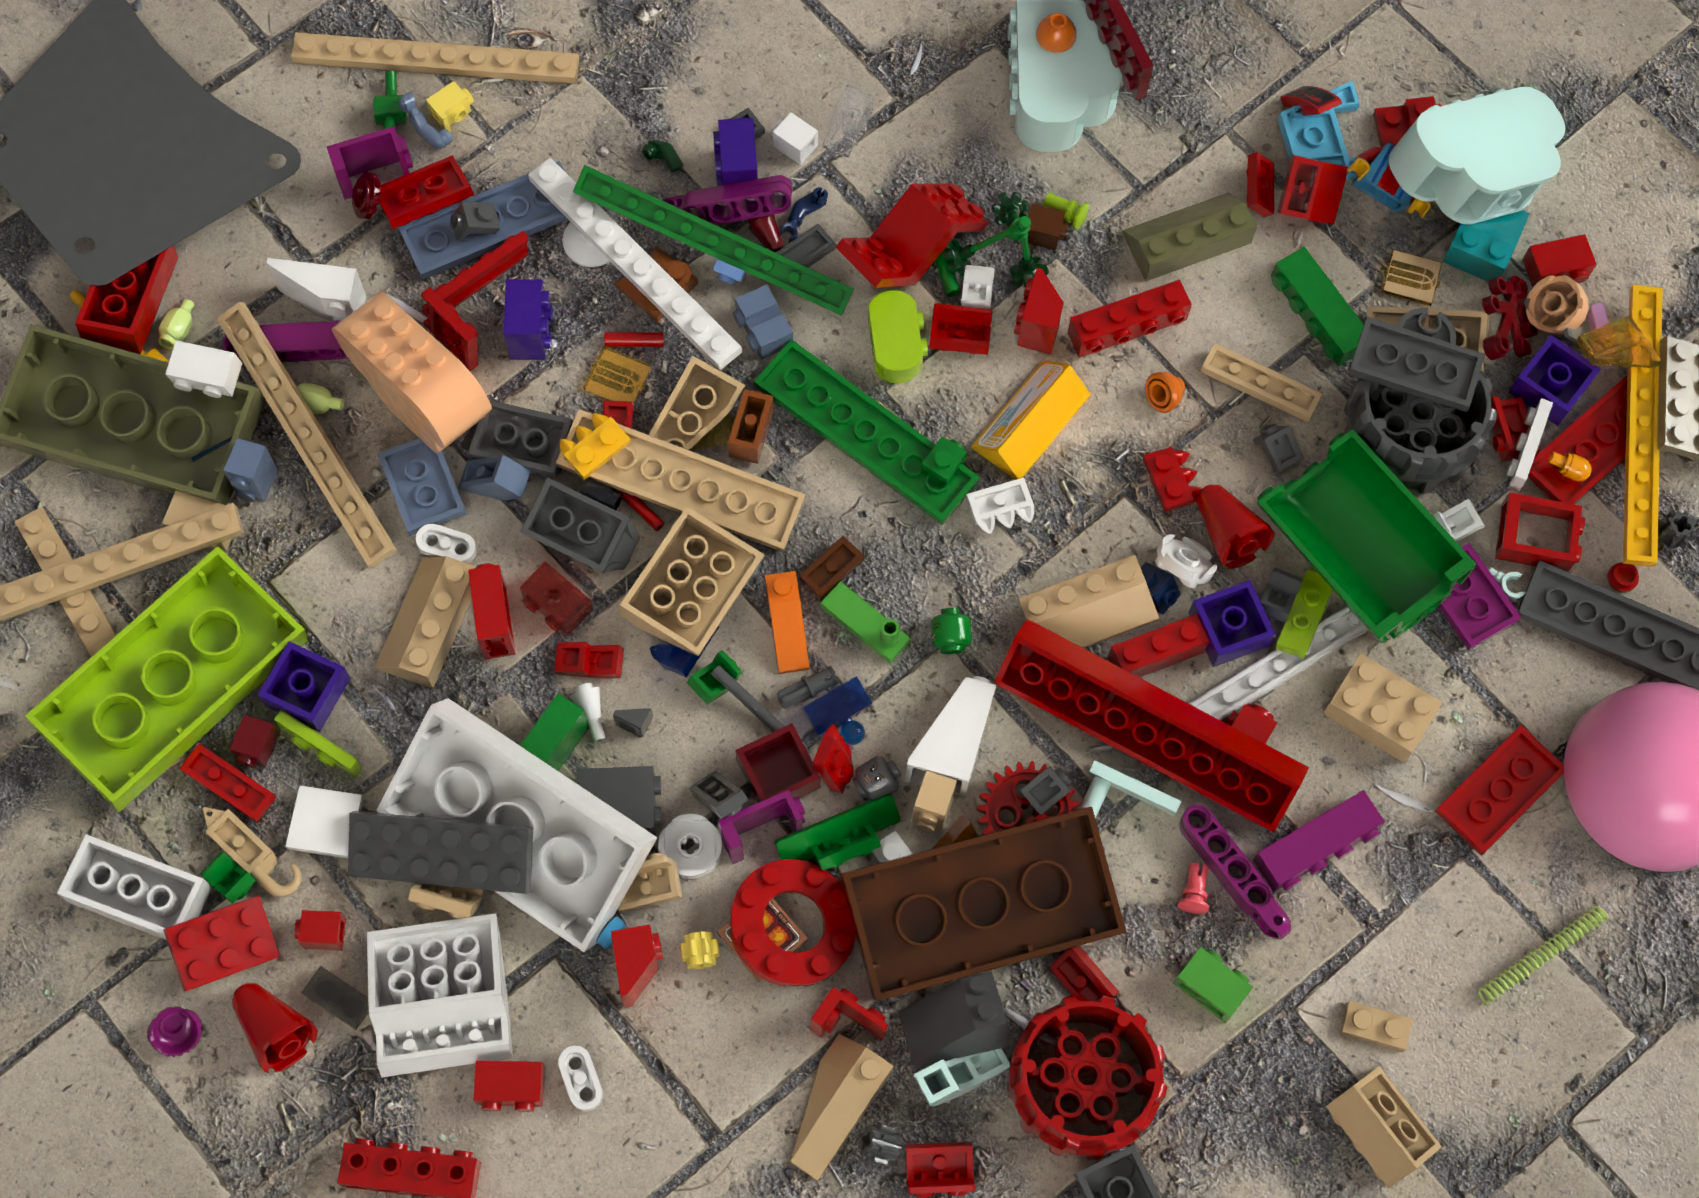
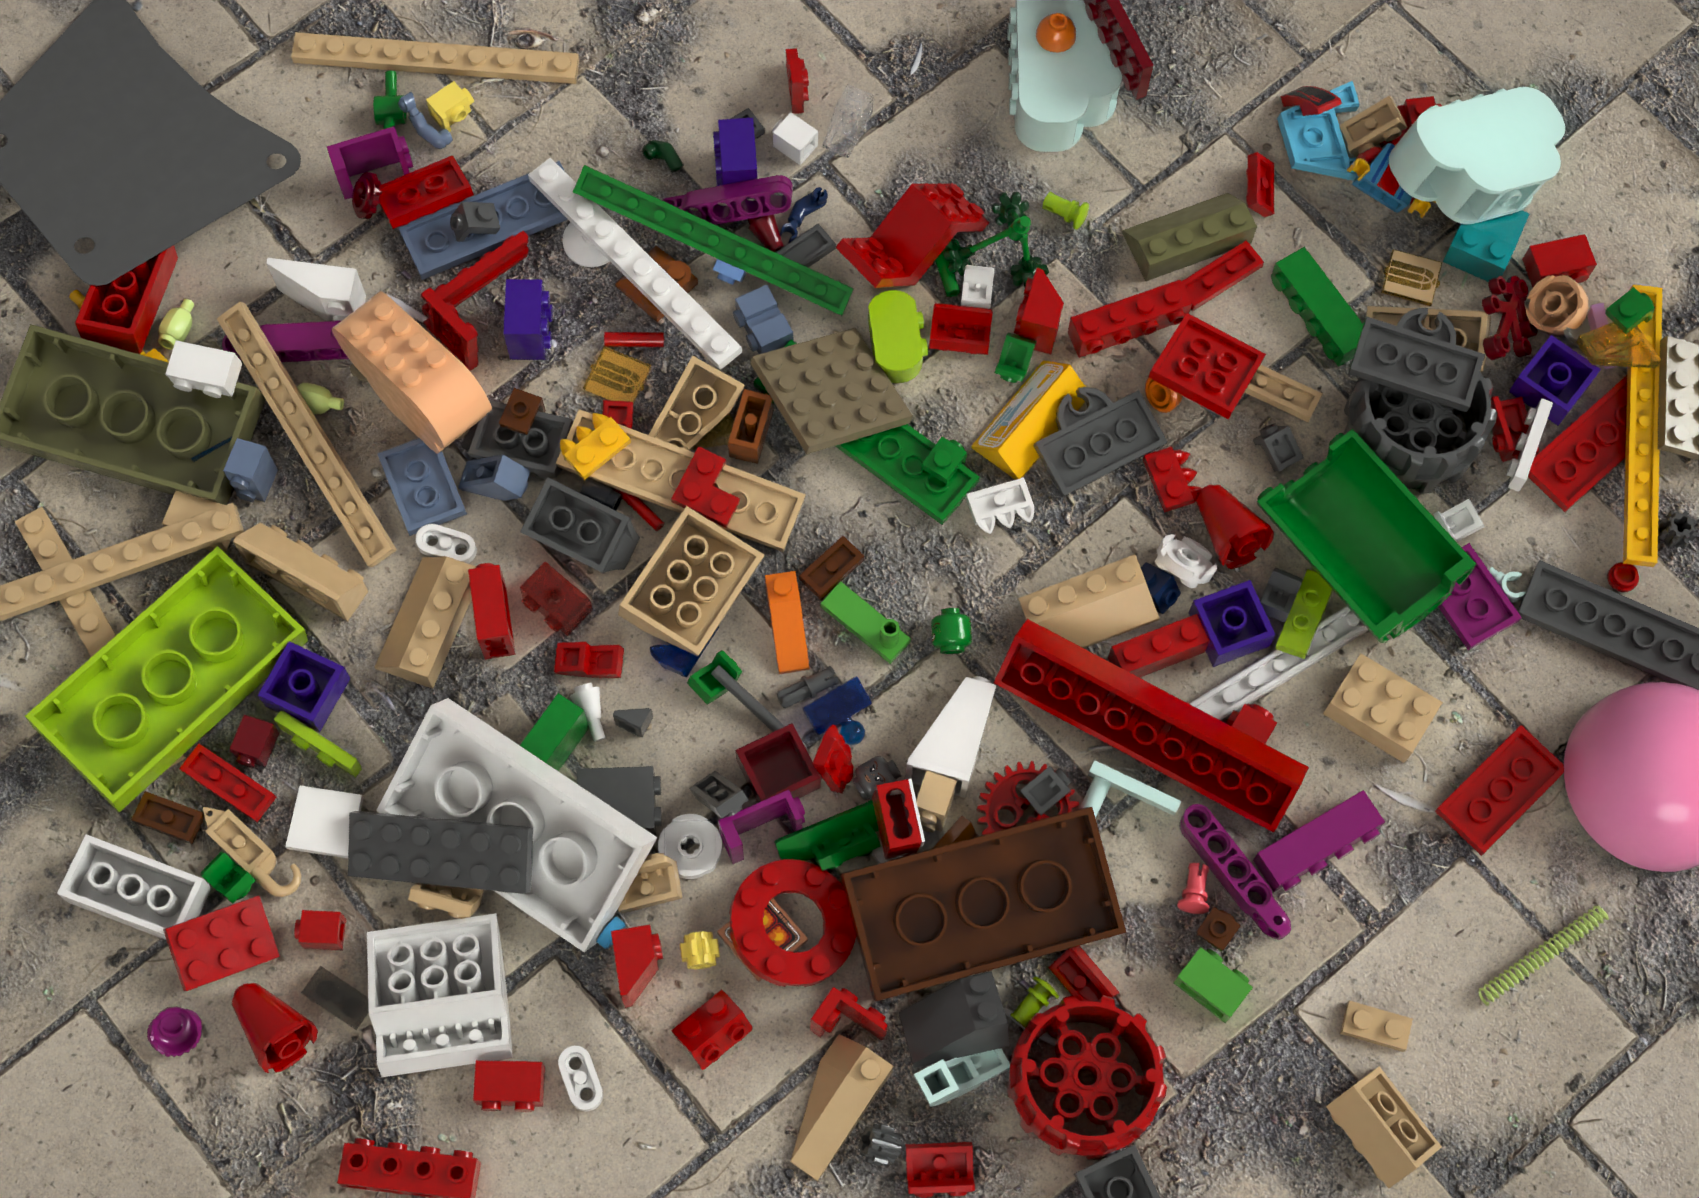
(168, 817): none -> reddish brown plate
(301, 569): none -> tan slope
(521, 411): none -> reddish brown bracket
(699, 492): none -> red plate
(712, 1029): none -> red bracket
(797, 80): none -> red plate
(831, 390): none -> dark tan plate
(898, 818): none -> red piece
(1015, 358): none -> green bracket
(1034, 1001): none -> lime pin
(1046, 226): reddish brown brick -> none
(1097, 439): none -> dark grey plate
(1207, 365): none -> red plate
(1218, 928): none -> reddish brown bracket
(1221, 274): none -> red plate
(1312, 189): red slope -> none
(1373, 126): none -> tan bracket
(1510, 551): red window -> none
(1571, 466): light orange cylinder -> none
(1631, 310): none -> green bracket

